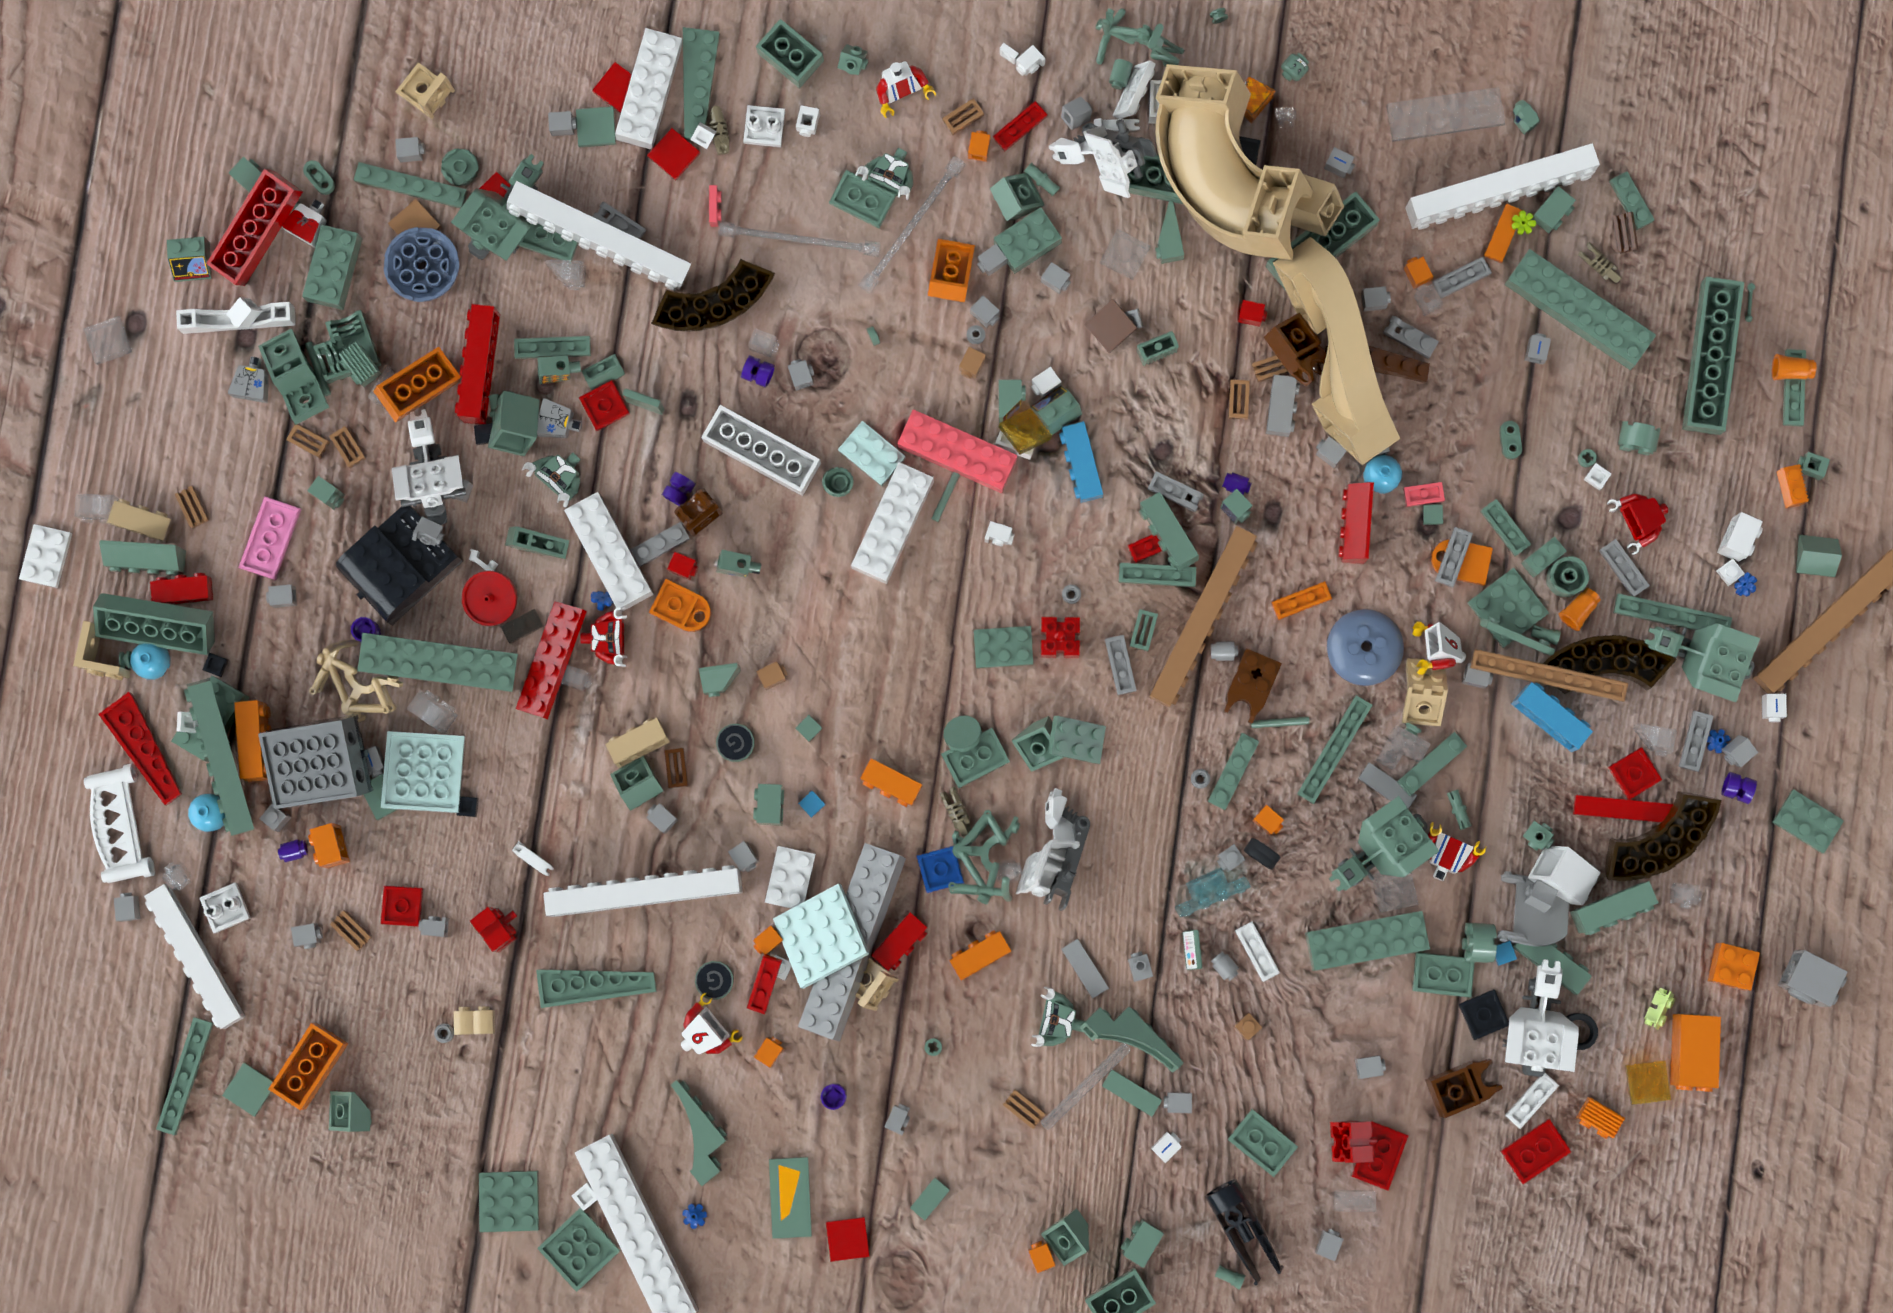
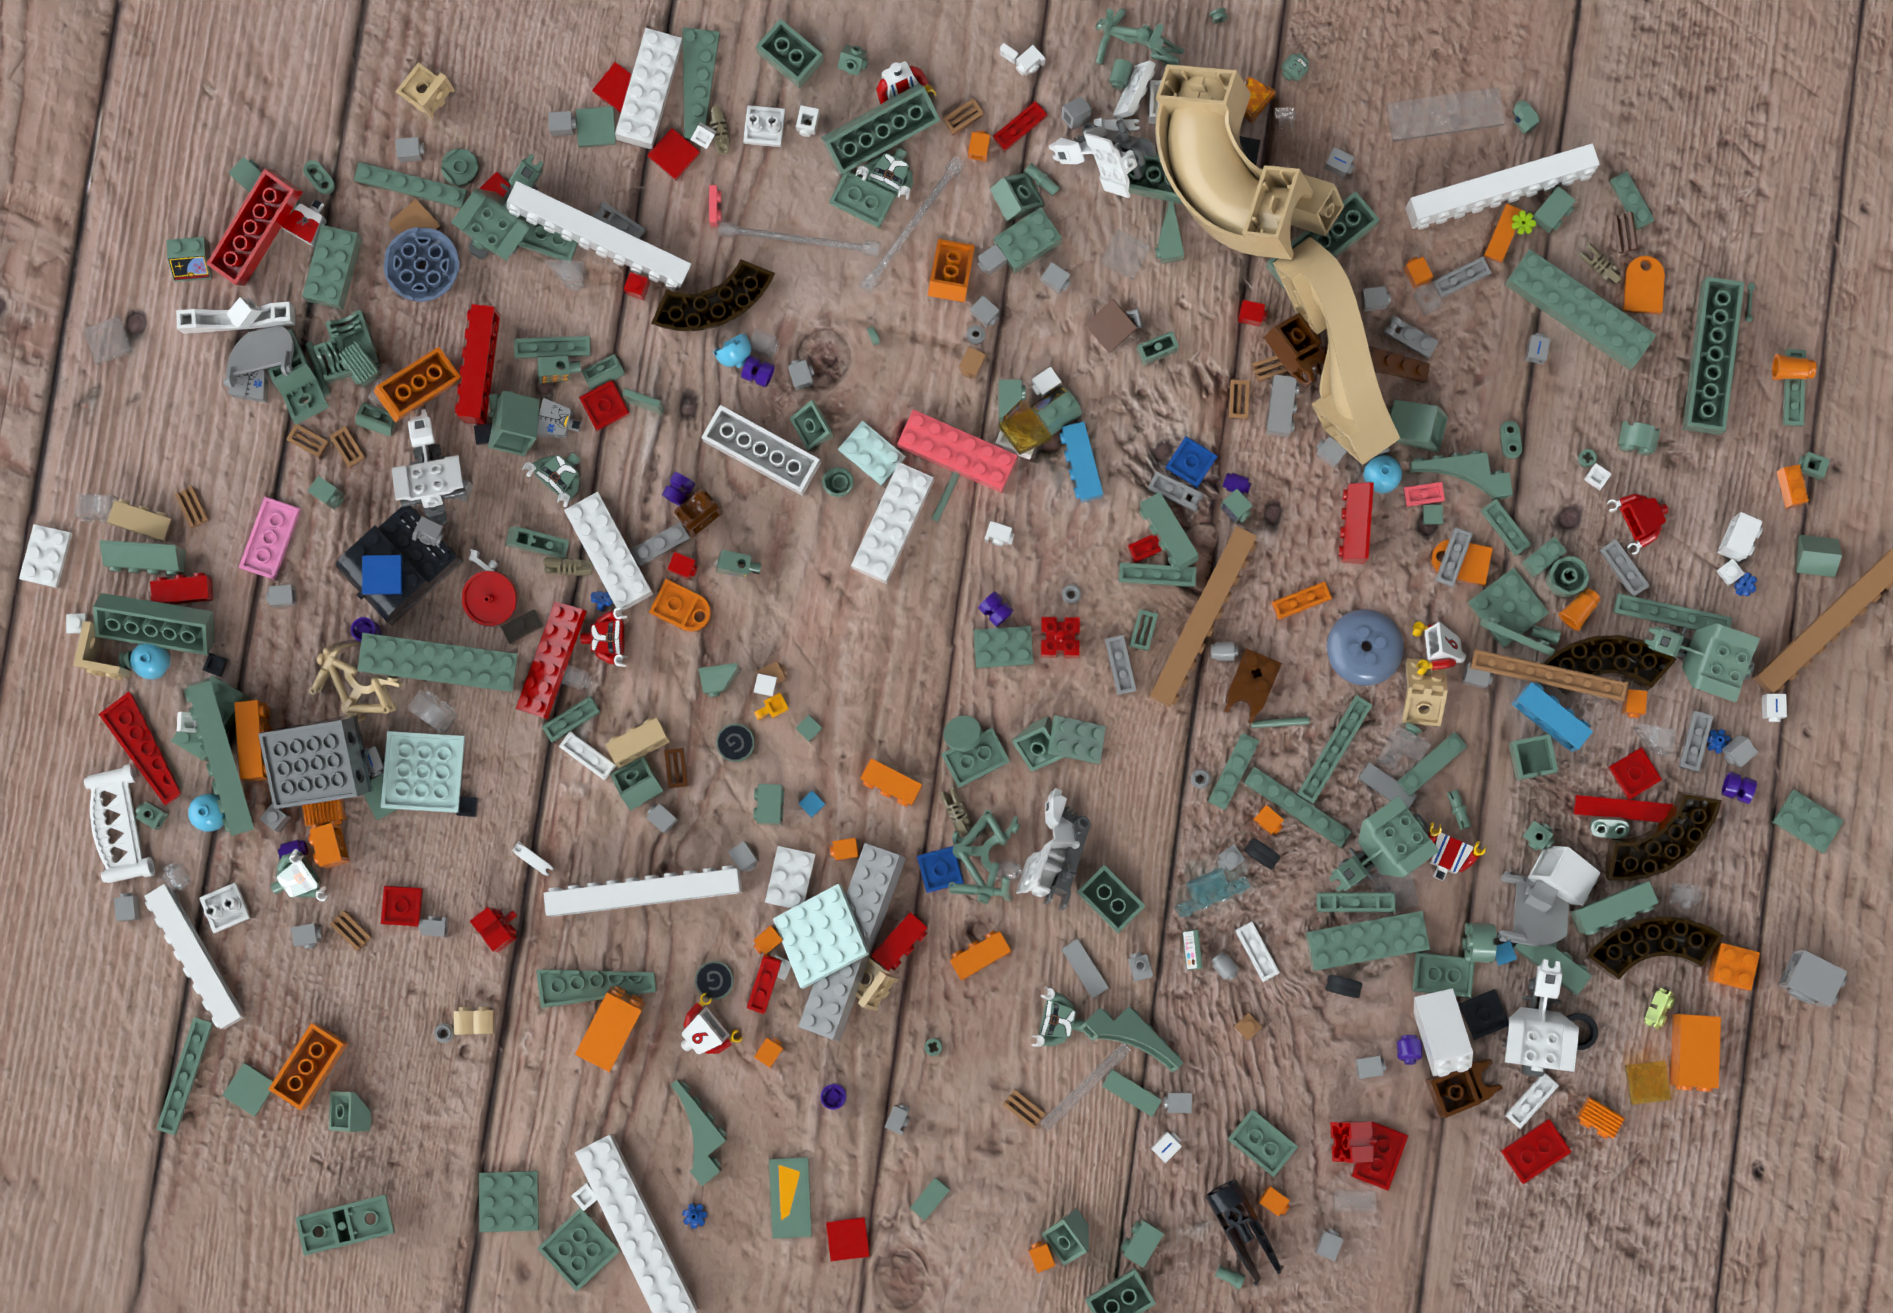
(74, 623): none -> white plate
(157, 816): none -> sand green brick
(259, 351): none -> light grey piece
(298, 877): none -> torso
(324, 812): none -> orange brick
(345, 1225): none -> sand green bracket
(375, 419): none -> sand green slope
(382, 574): none -> blue tile
(567, 566): none -> dark tan hinge
(571, 719): none -> sand green tile
(587, 755): none -> white tile
(610, 1028): none -> orange brick
(637, 286): none -> red brick
(734, 351): none -> medium azure cylinder
(765, 685): none -> white tile
(774, 706): none -> light orange plate
(811, 426): none -> sand green slope
(844, 849): none -> orange brick
(880, 128): none -> sand green brick
(995, 609): none -> dark purple wheel
(1110, 899): none -> sand green brick
(1191, 462): none -> blue tile
(1274, 1201): none -> orange brick
(1297, 807): none -> sand green plate
(1343, 986): none -> black tyre
(1356, 902): none -> sand green plate
(1409, 1049): none -> dark purple head
(1419, 424): none -> sand green slope
(1443, 1032): none -> white brick
(1470, 468): none -> sand green arch
(1533, 757): none -> sand green piece
(1610, 826): none -> sand green plate
(1635, 703): none -> orange brick
(1644, 288): none -> orange tile
(1654, 938): none -> dark brown brick

